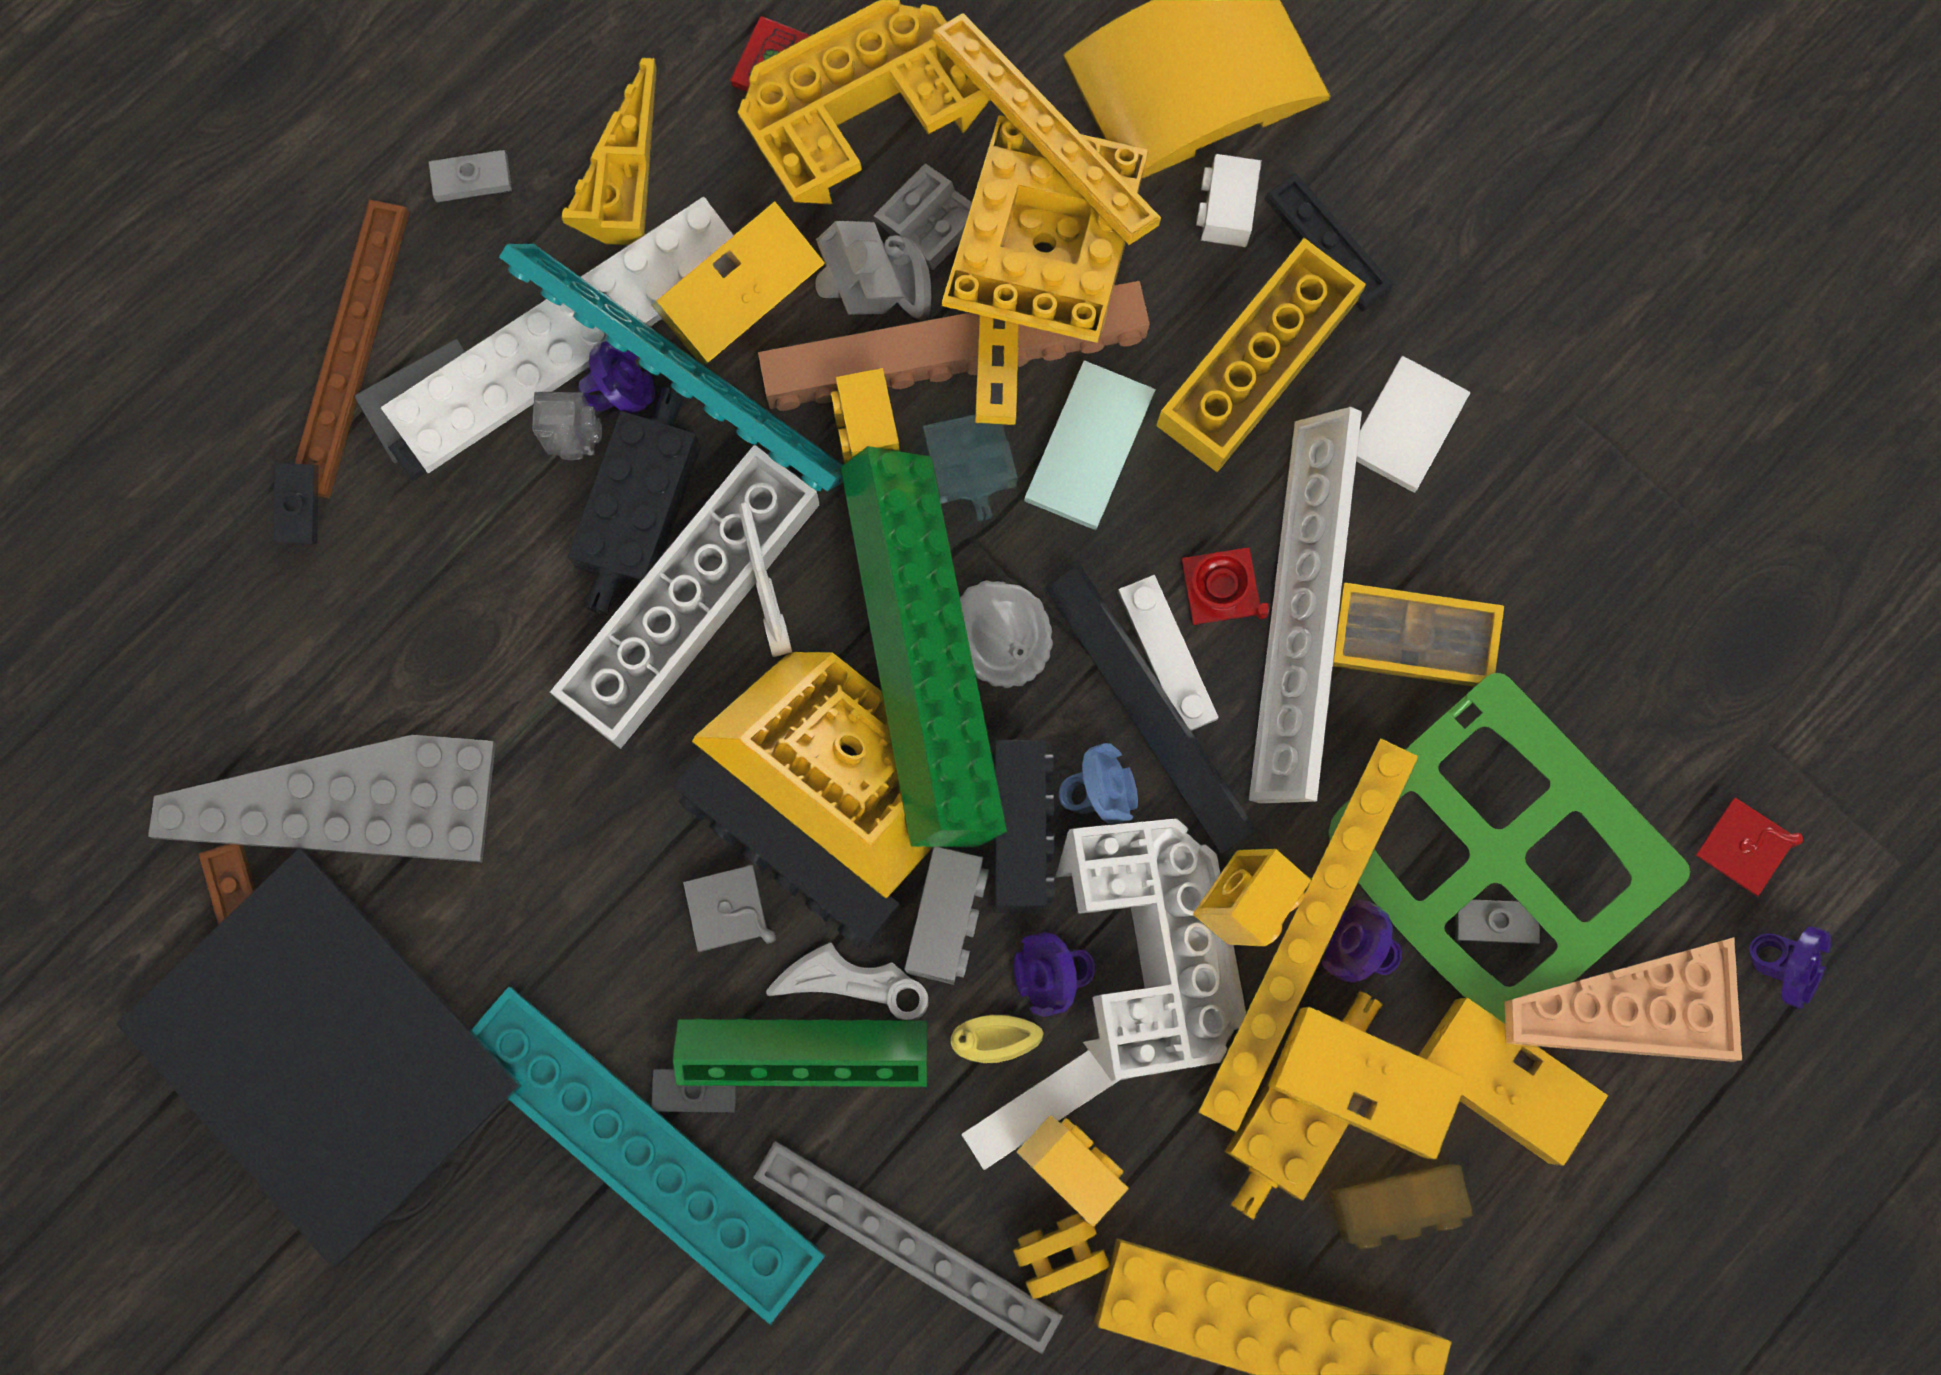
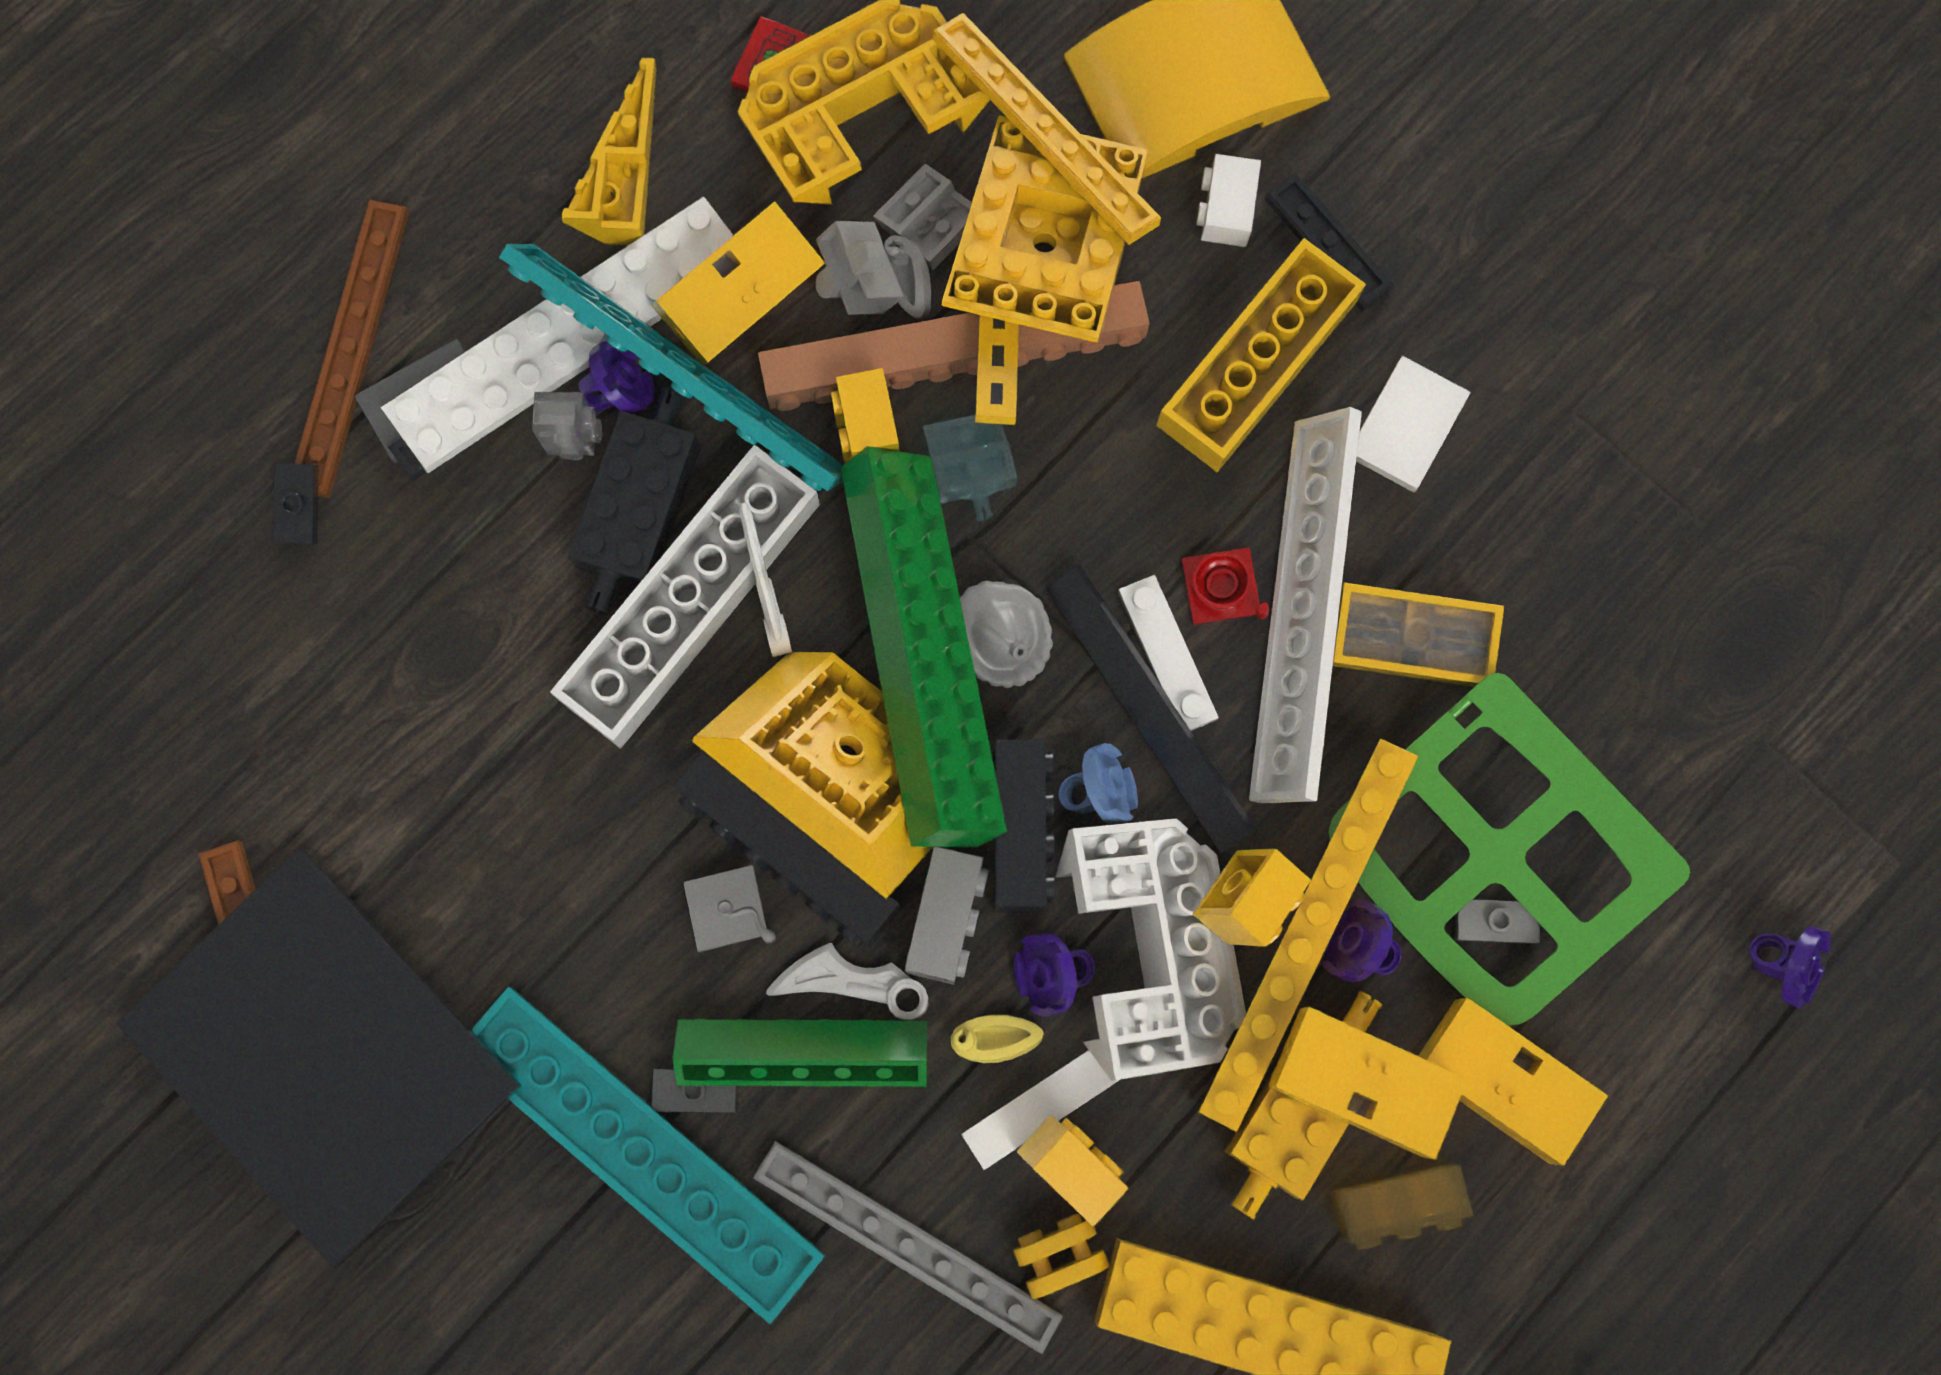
(378, 799): light grey wing -> none
(470, 176): light grey plate -> none
(1089, 445): light aqua tile -> none
(1655, 1008): light nougat wing -> none
(1747, 846): red hat -> none

